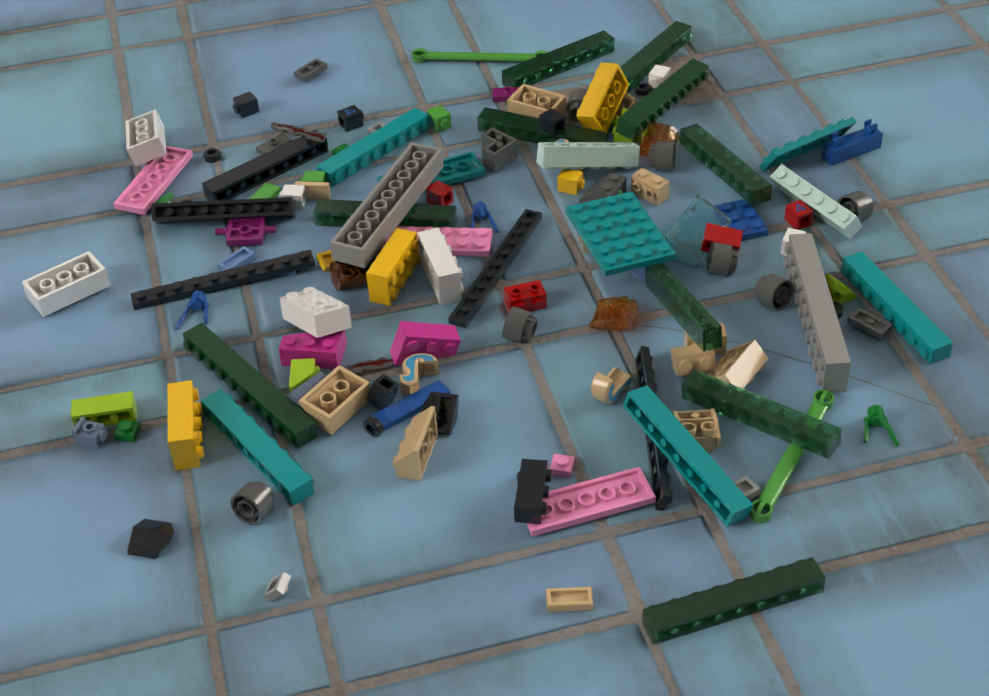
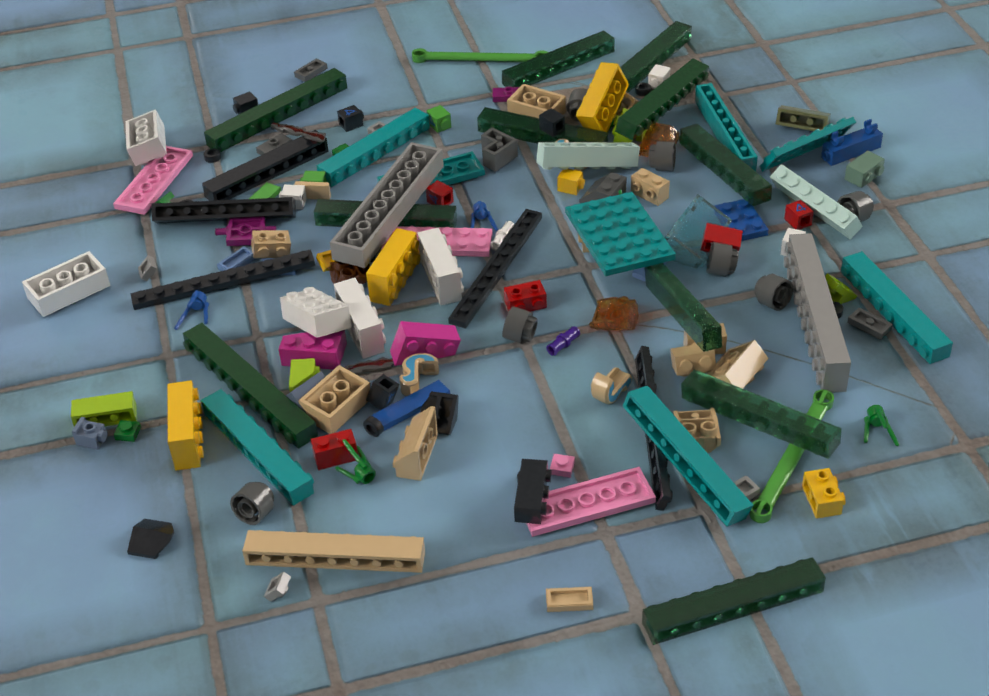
(147, 268): none -> light grey plate
(270, 243): none -> tan brick
(275, 110): none -> dark green brick
(331, 451): none -> red brick
(334, 551): none -> tan brick
(363, 470): none -> green plant
(366, 325): none -> white brick
(501, 234): none -> white pin
(563, 340): none -> dark purple pin
(723, 124): none -> teal brick
(802, 118): none -> olive brick
(823, 493): none -> yellow brick
(864, 169): none -> sand green brick

